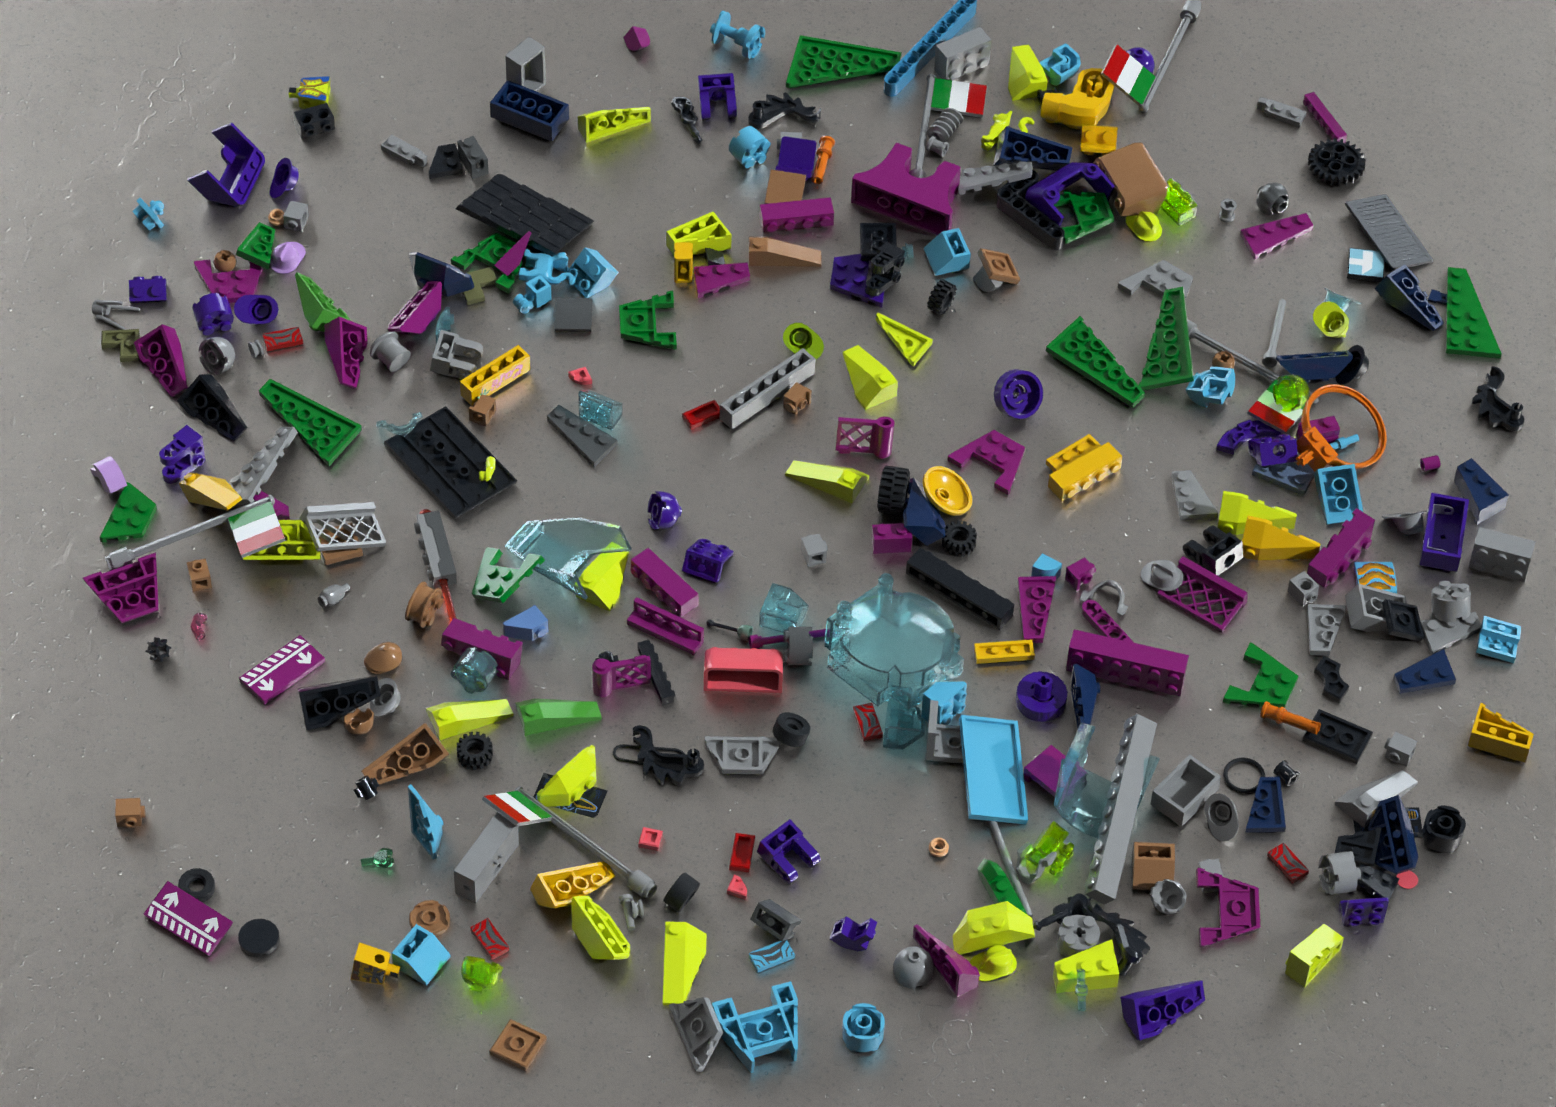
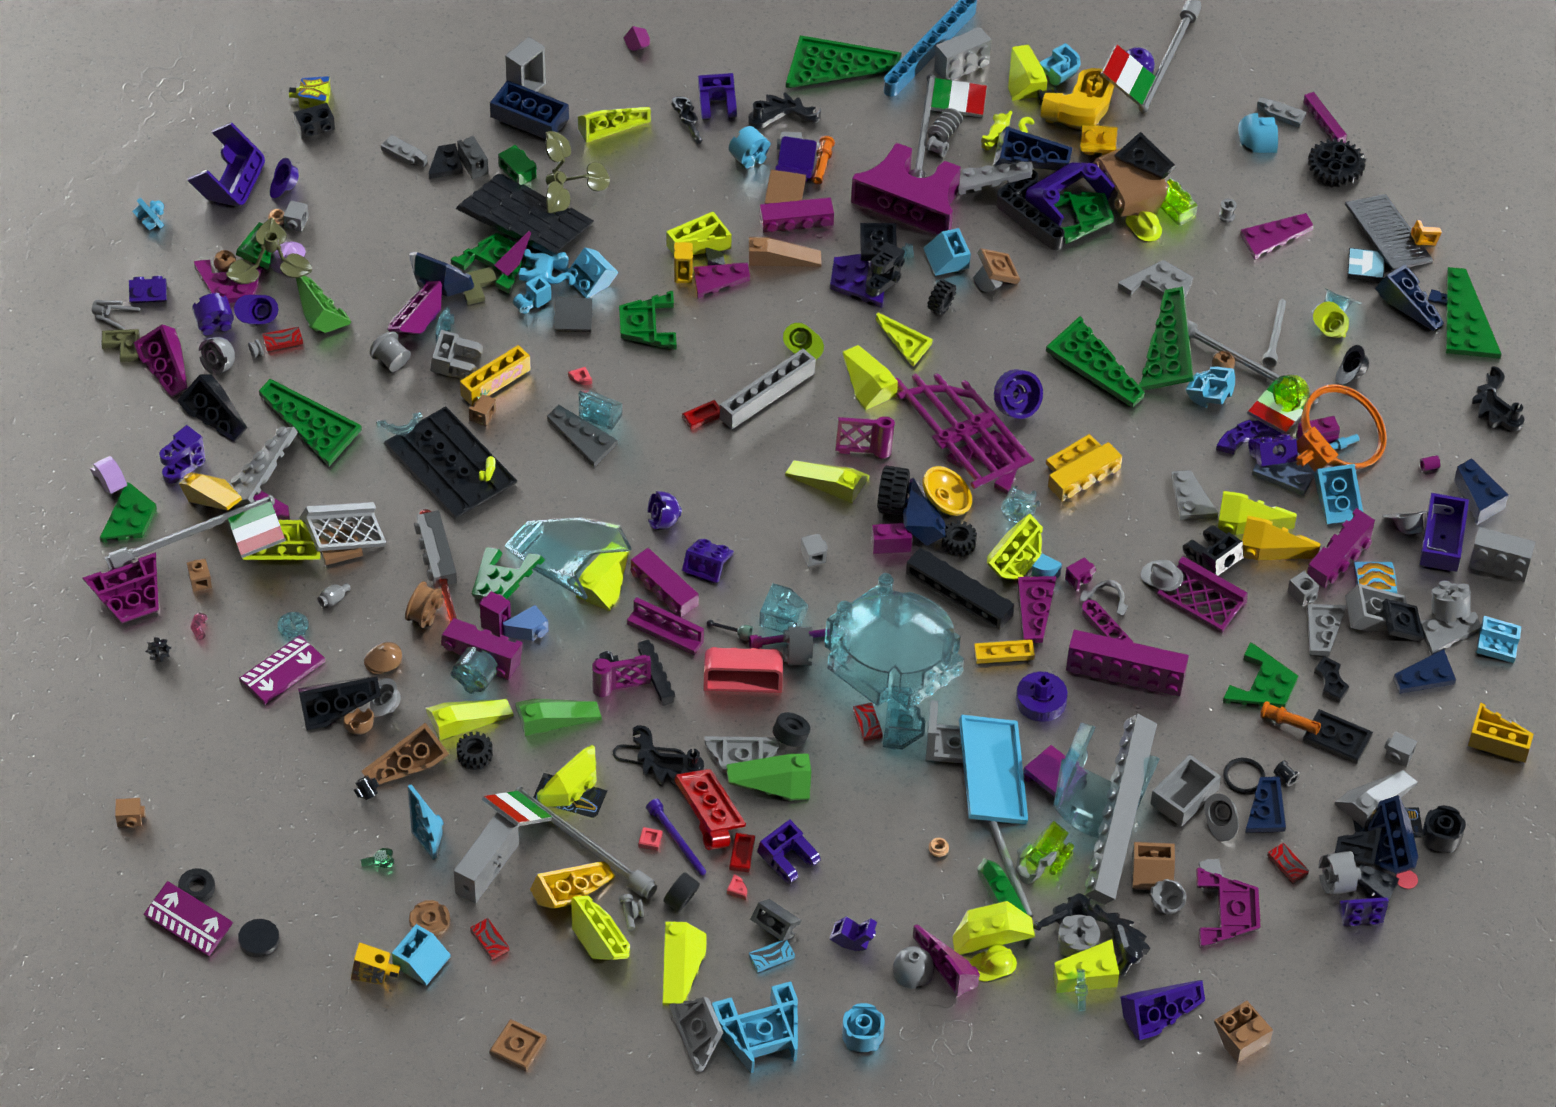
(270, 237): none -> olive plant
(298, 619): none -> clear light blue gear
(346, 346): magenta wedge -> none
(480, 973): clear neon green cylinder -> none
(493, 612): none -> magenta brick
(517, 165): none -> green brick
(558, 197): none -> olive plant
(656, 809): none -> dark purple piece
(715, 817): none -> red hinge
(746, 38): medium azure piece -> none
(778, 775): none -> bright green wedge
(797, 398): medium nougat brick -> none
(950, 700): medium azure slope -> none
(965, 429): none -> magenta piece
(1017, 549): none -> neon yellow wedge
(1019, 504): none -> clear light blue hair
(1084, 694): dark blue wedge -> none
(1145, 156): none -> black wing
(1243, 1031): none -> medium nougat slope
(1259, 133): none -> medium azure brick
(1272, 196): dark grey plant -> none
(1313, 954): neon yellow wedge -> none
(1315, 365): dark blue wedge -> none
(1425, 235): none -> light orange bracket

